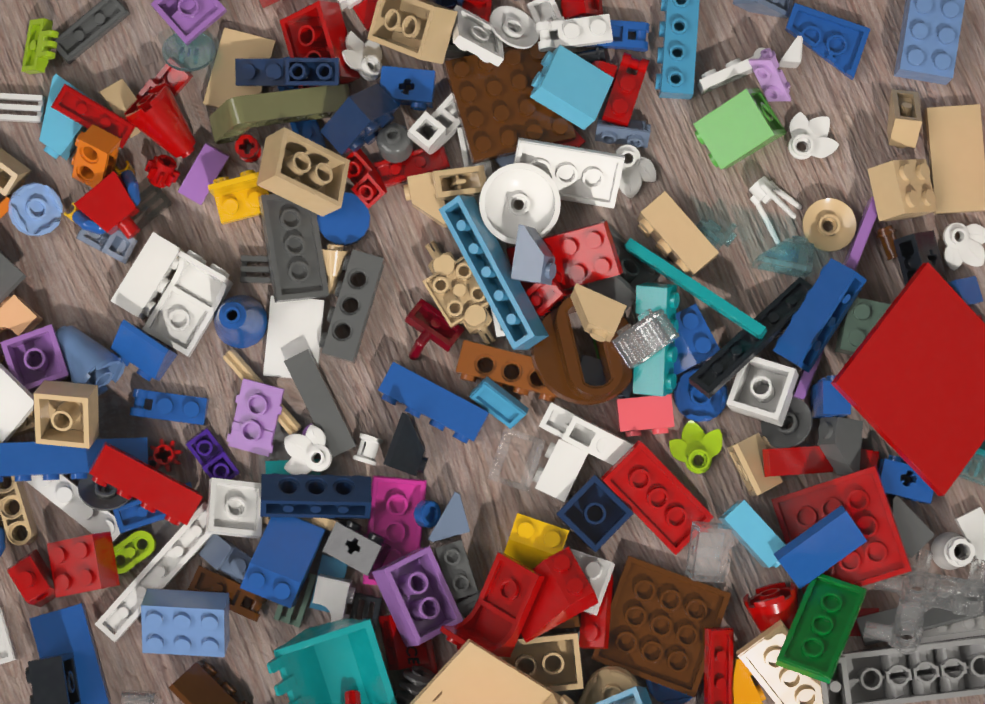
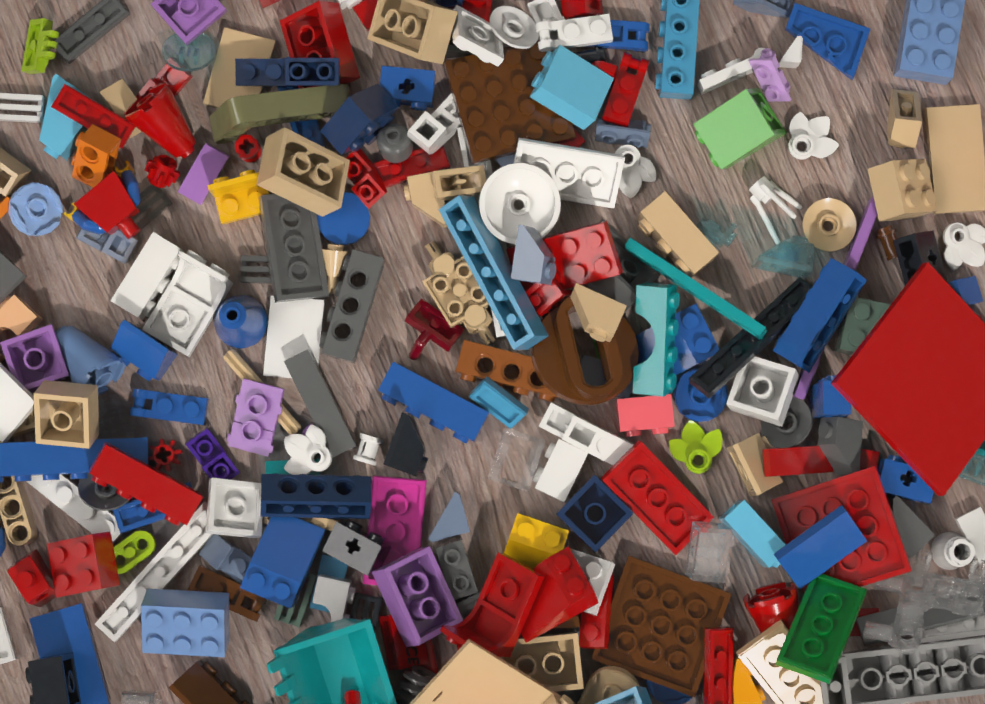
(363, 56): white plate -> none
(427, 513): blue tile -> none
(645, 337): clear brick -> none

